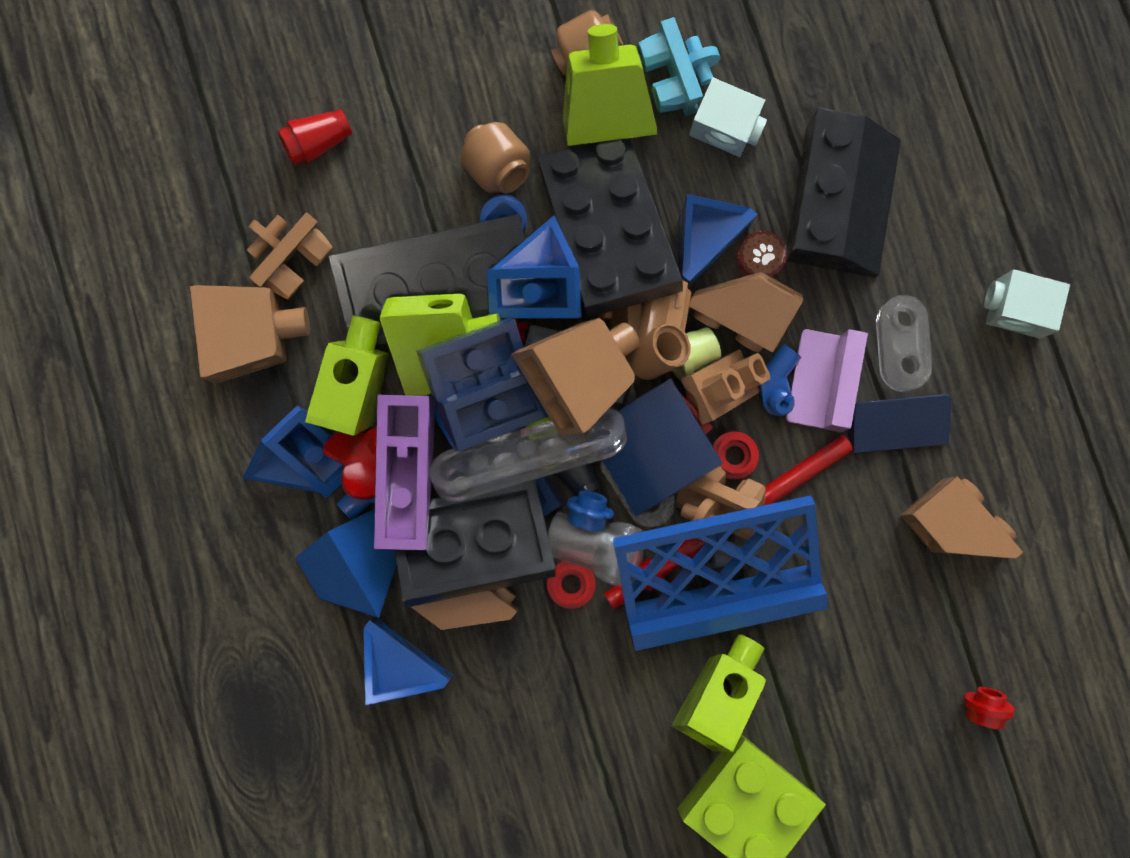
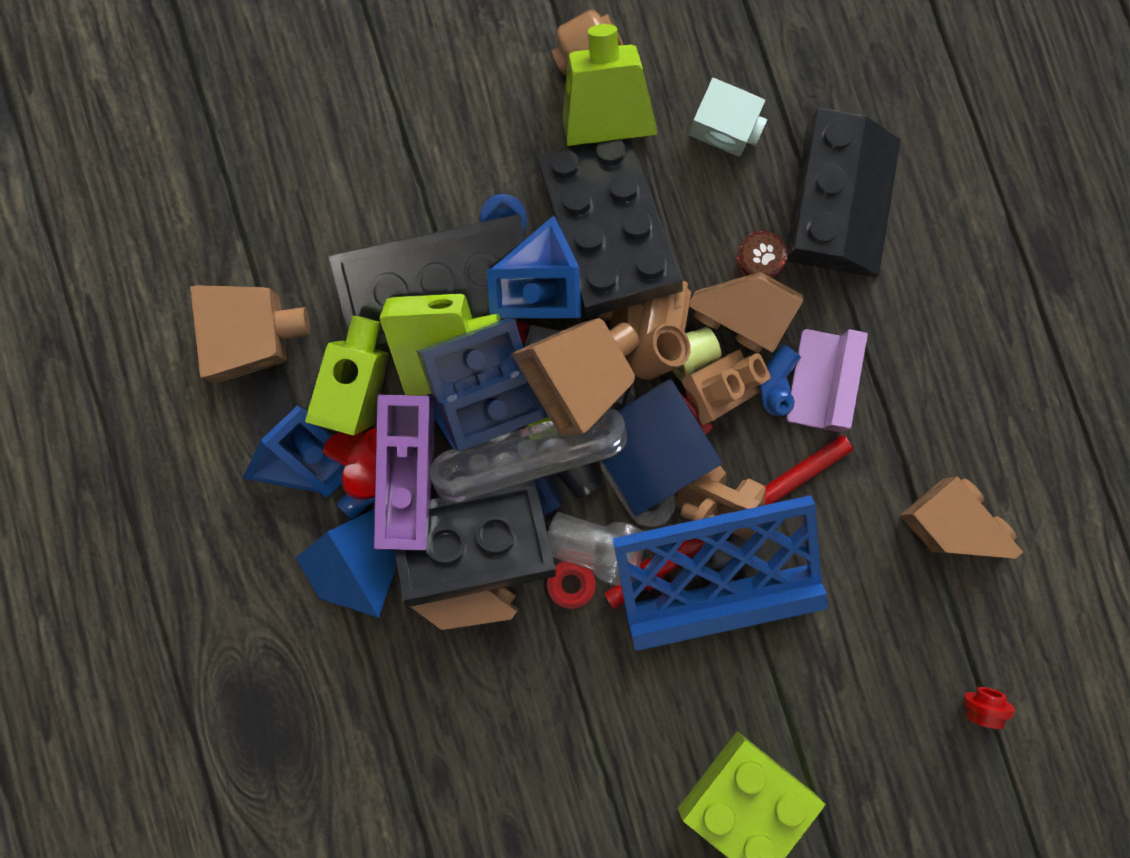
(302, 238): medium nougat hips -> none
(313, 135): red cone -> none
(396, 666): blue slope -> none
(495, 158): medium nougat head -> none
(589, 511): blue plate -> none
(669, 50): medium azure hips -> none
(706, 232): blue slope -> none
(708, 711): lime torso -> none
(749, 452): red plate -> none
(901, 423): dark blue slope -> none
(903, 342): clear plate -> none
(1026, 303): light aqua brick -> none

